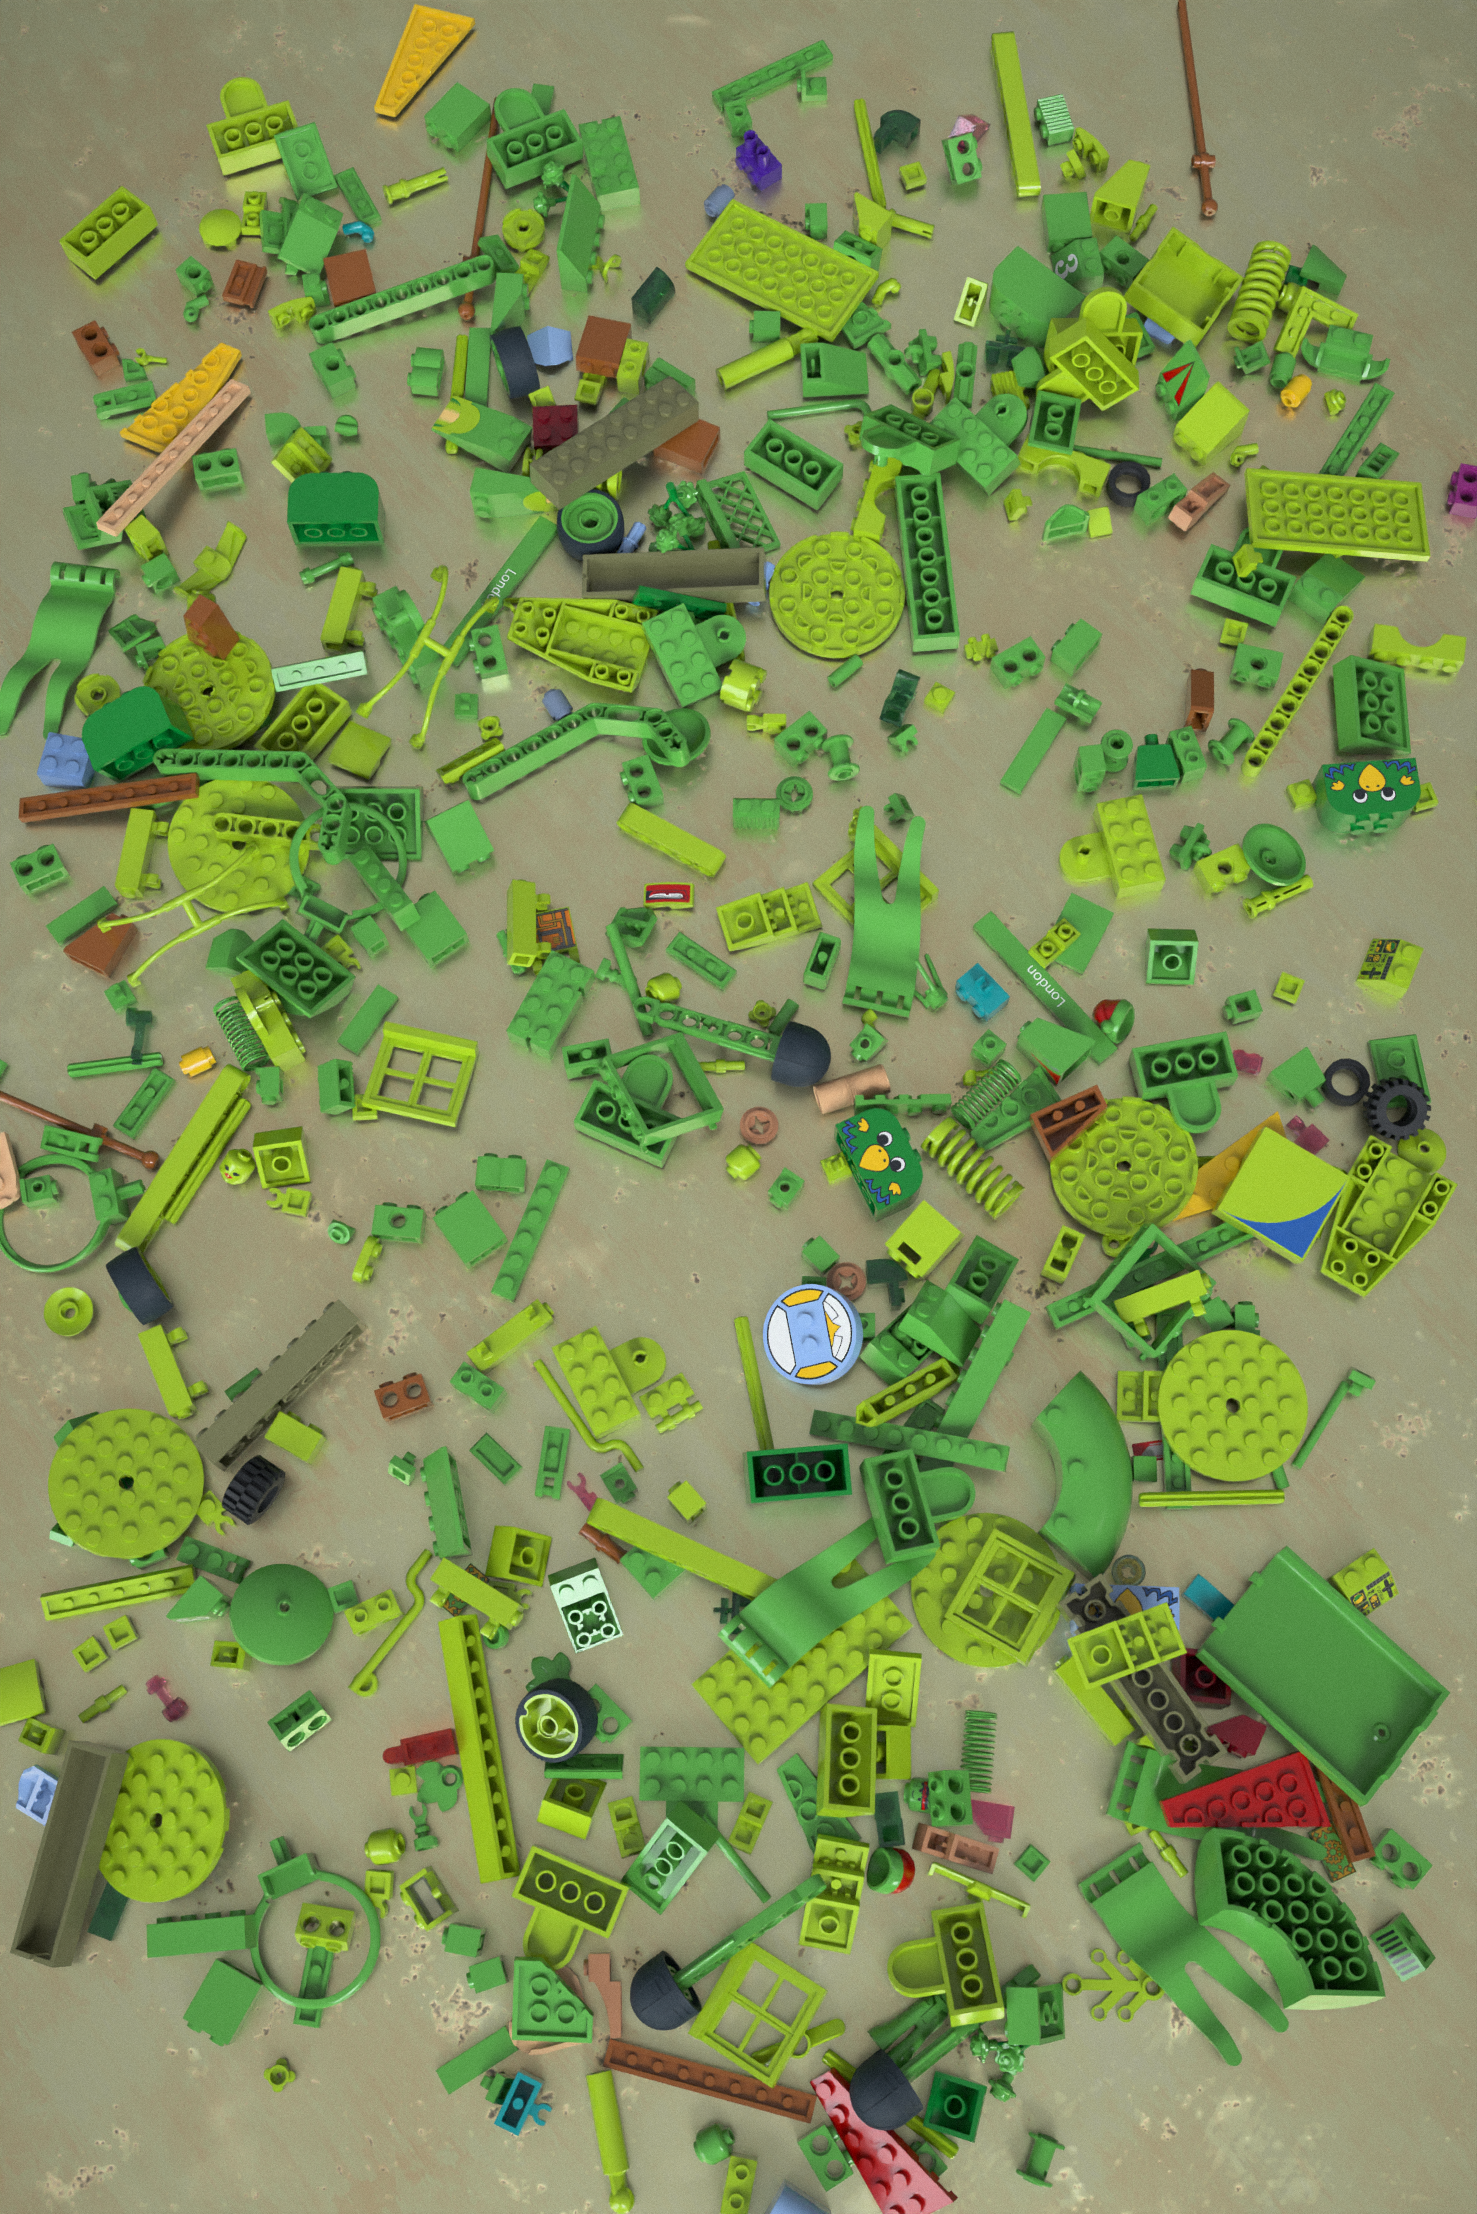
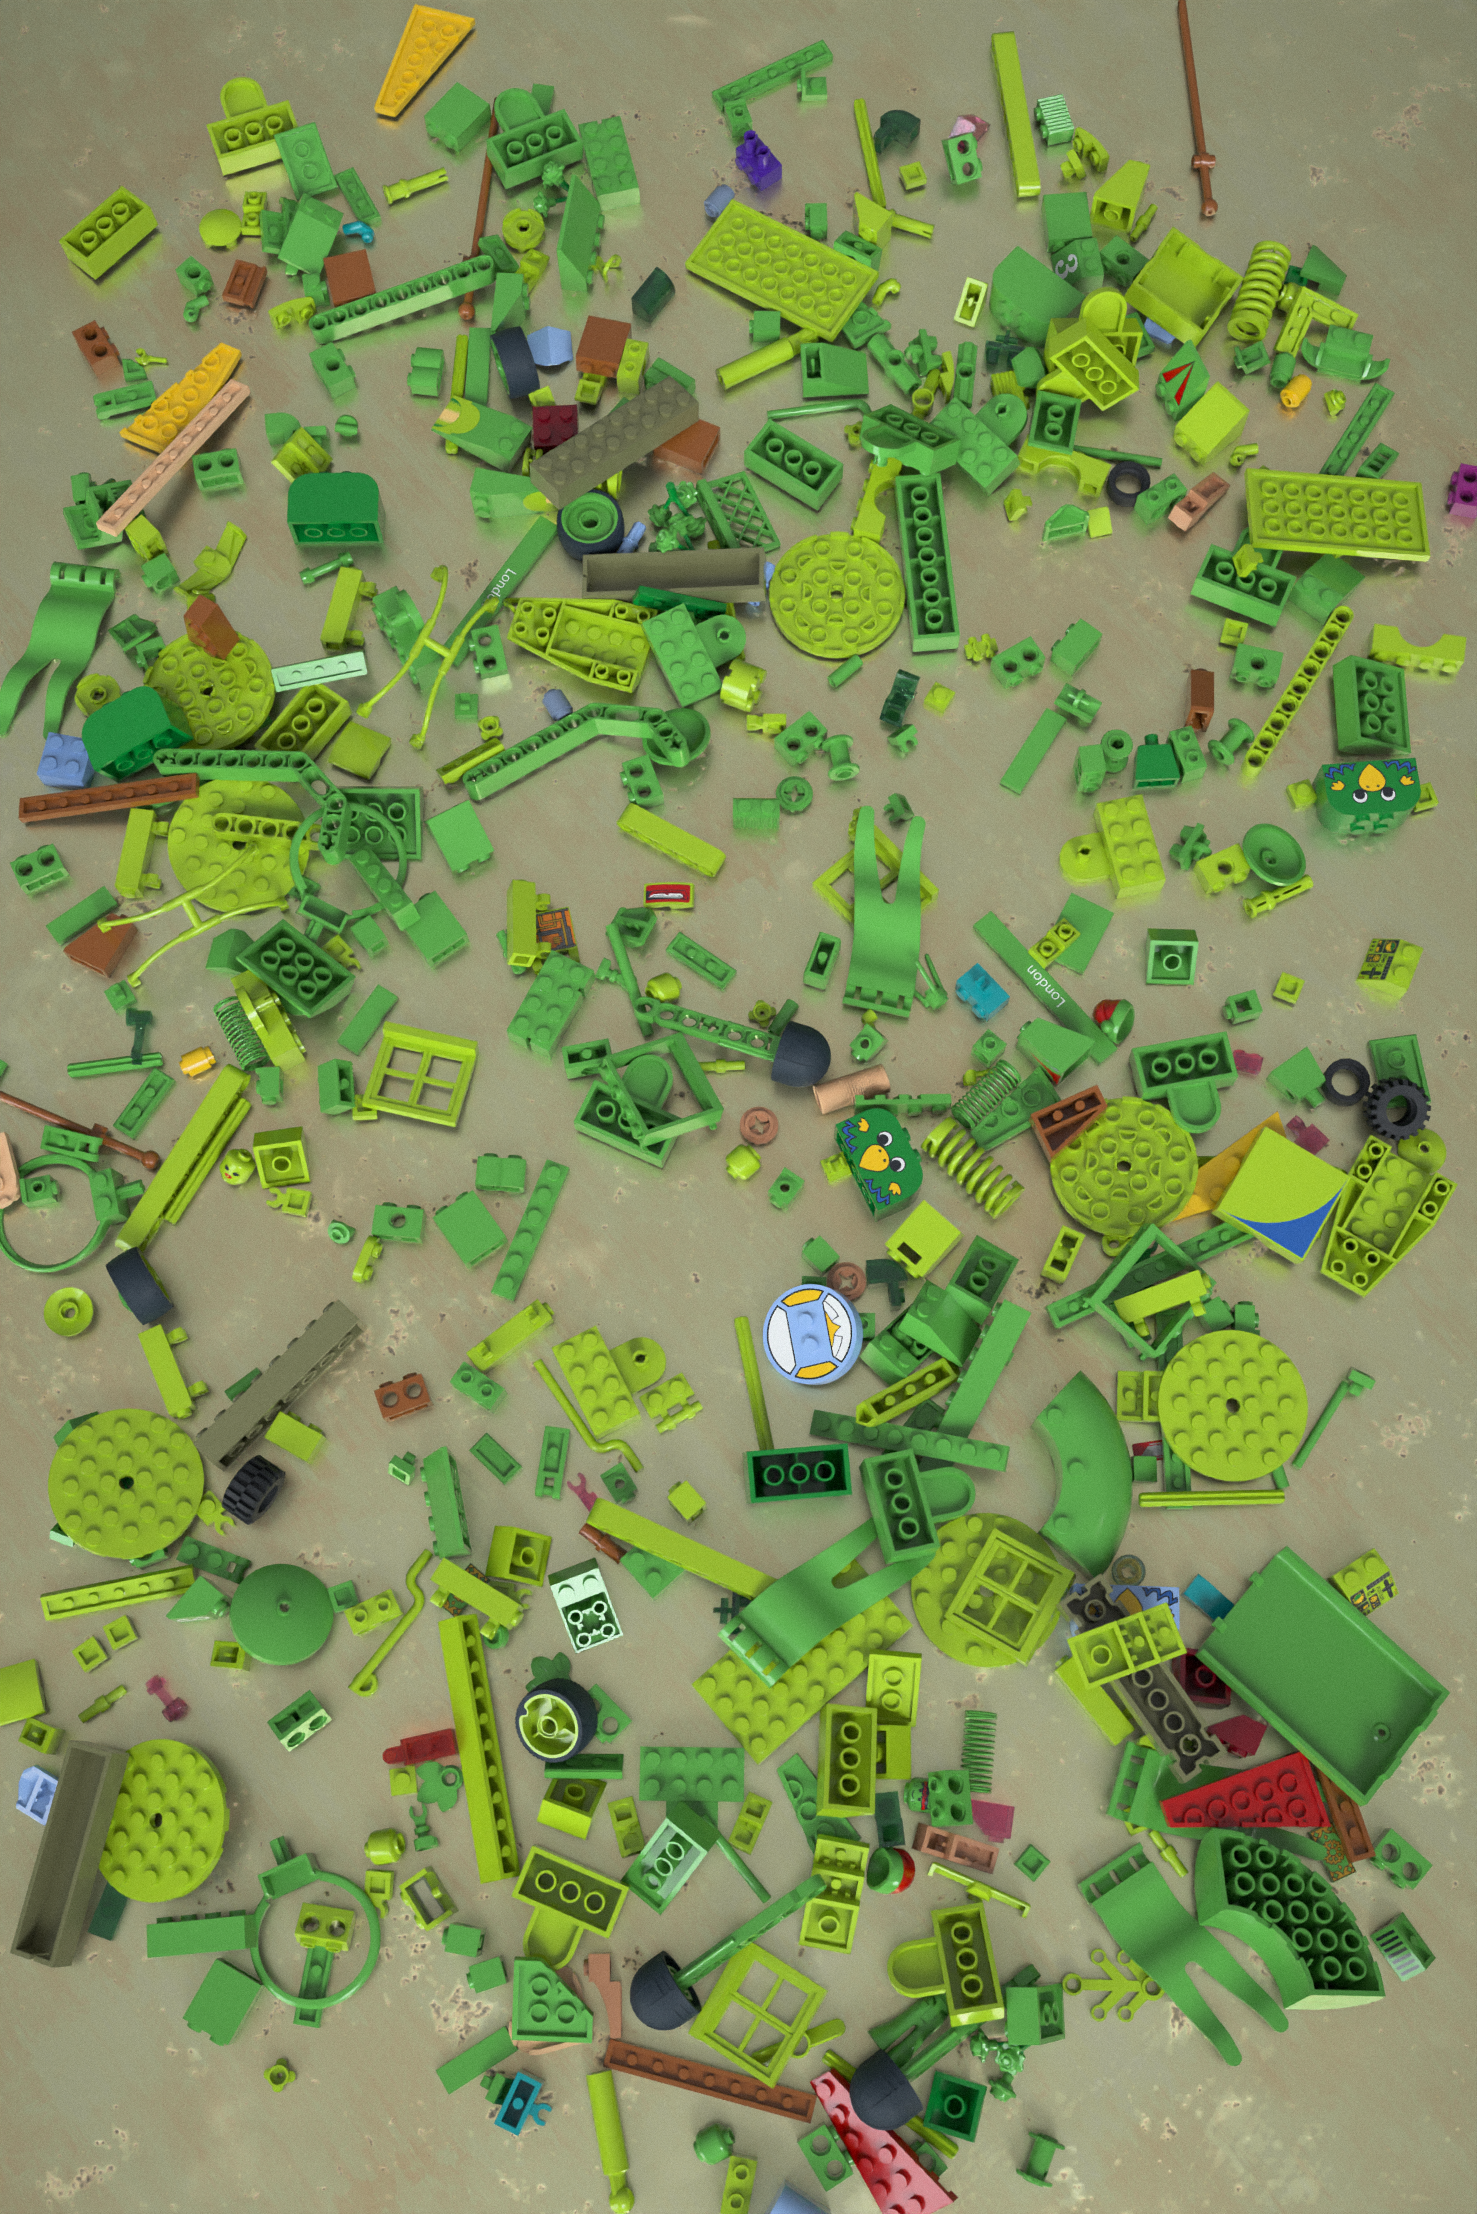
(769, 917): lime slope -> none

